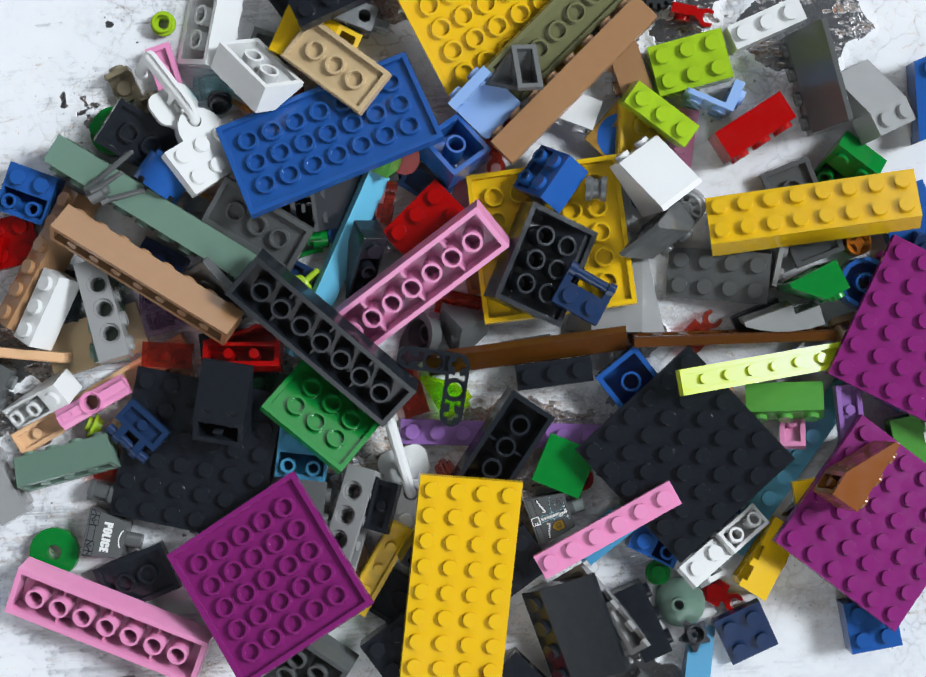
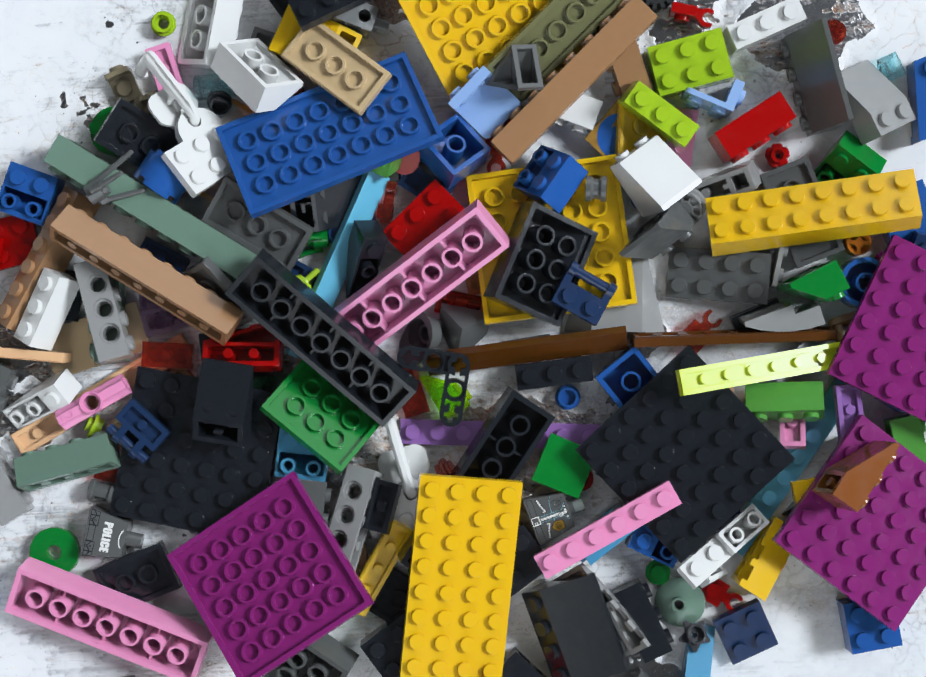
(567, 397): none -> blue plate
(733, 180): none -> light grey slope
(782, 151): none -> red plate
(837, 30): none -> clear red plate
(891, 66): none -> clear light blue slope

